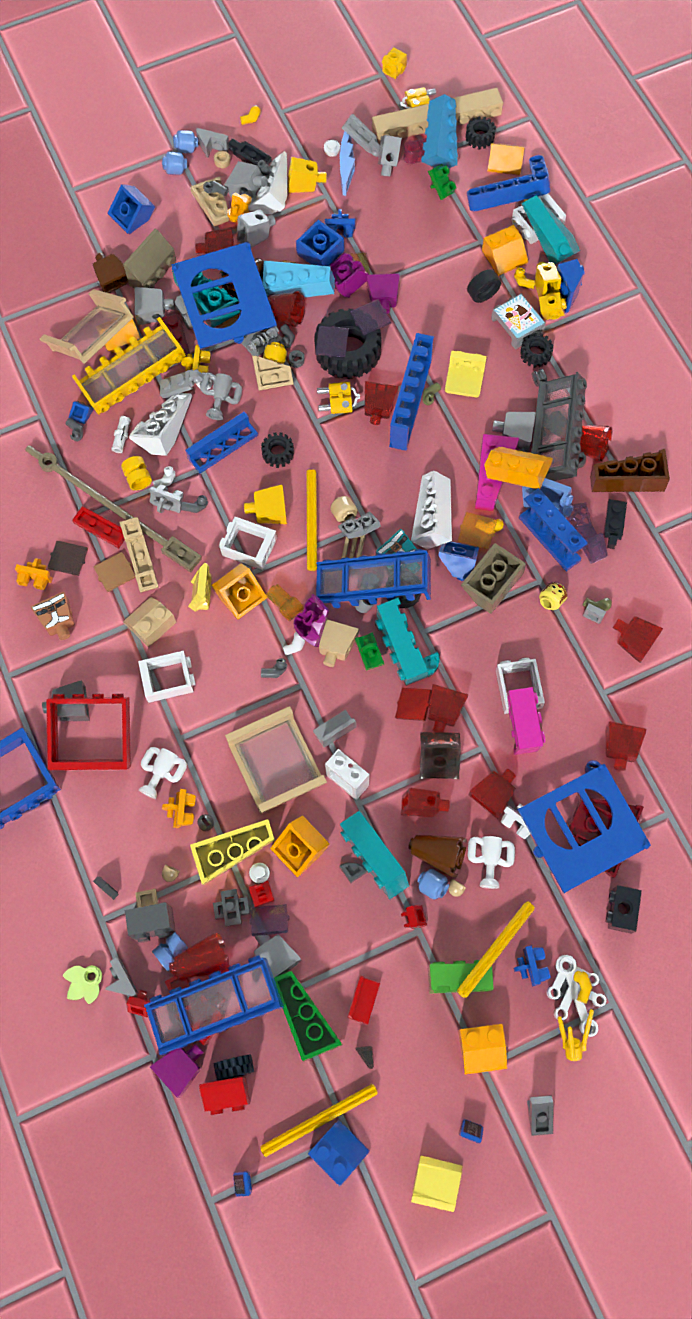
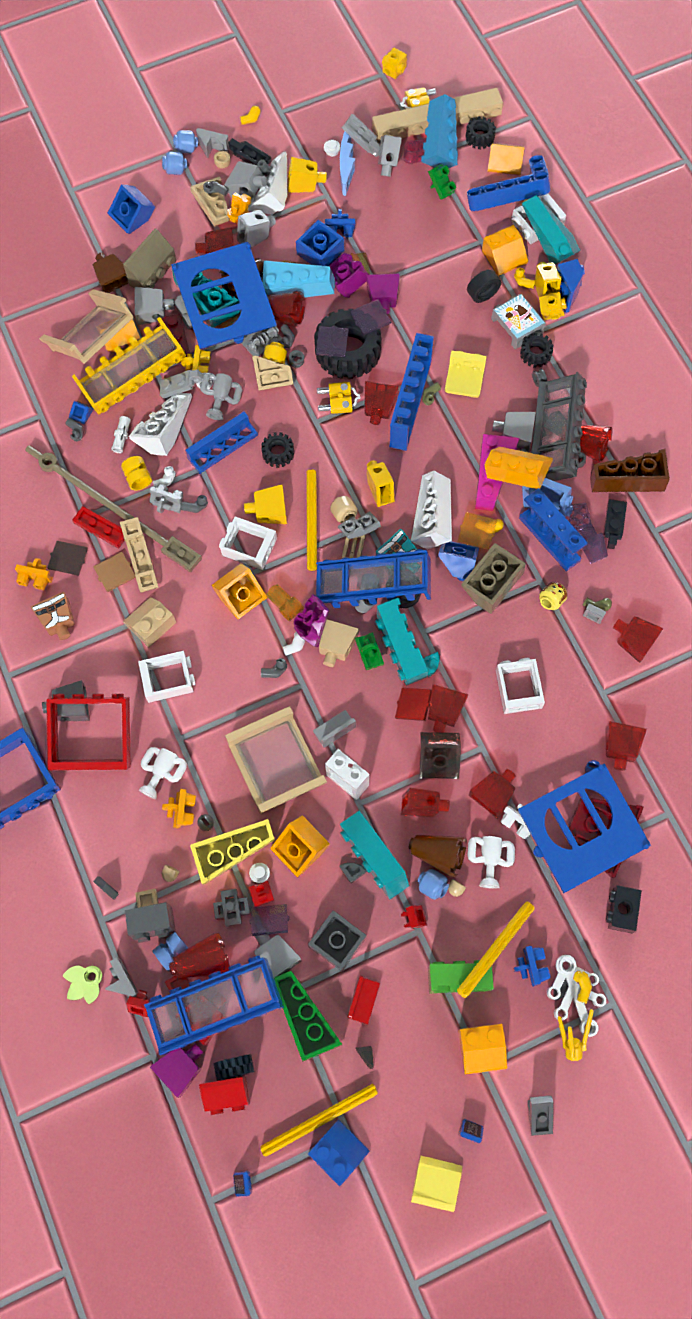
(201, 589): light yellow slope -> none
(337, 941): none -> dark grey brick
(377, 477): none -> yellow torso
(525, 720): dark pink wedge -> none

